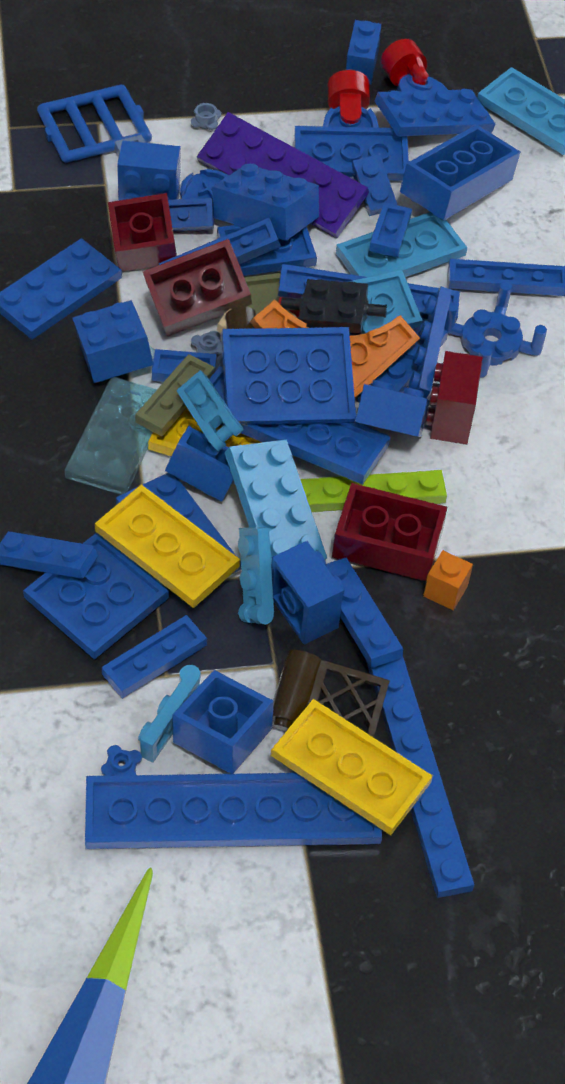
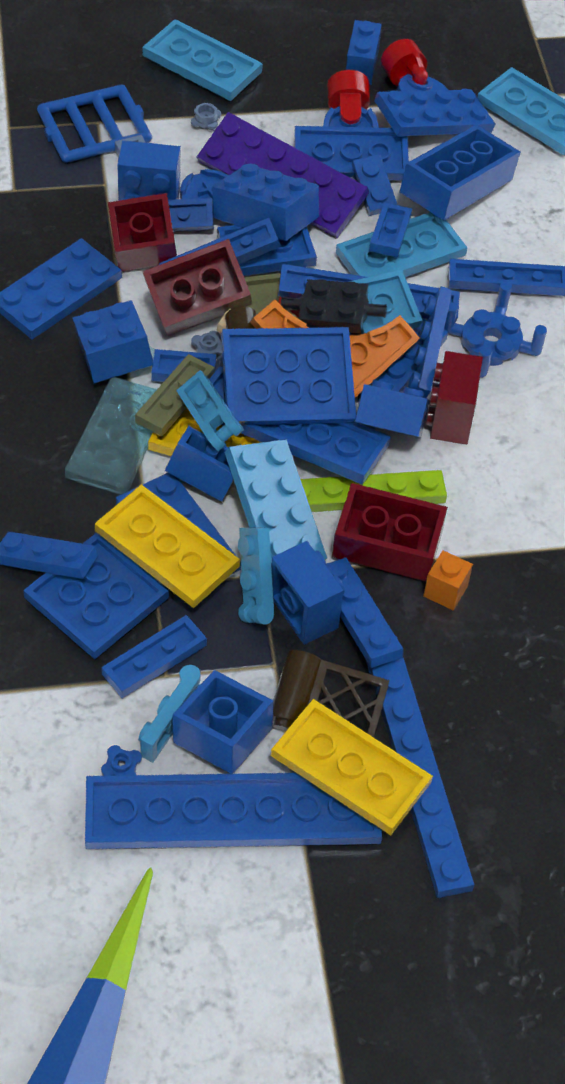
(202, 59): none -> dark azure plate

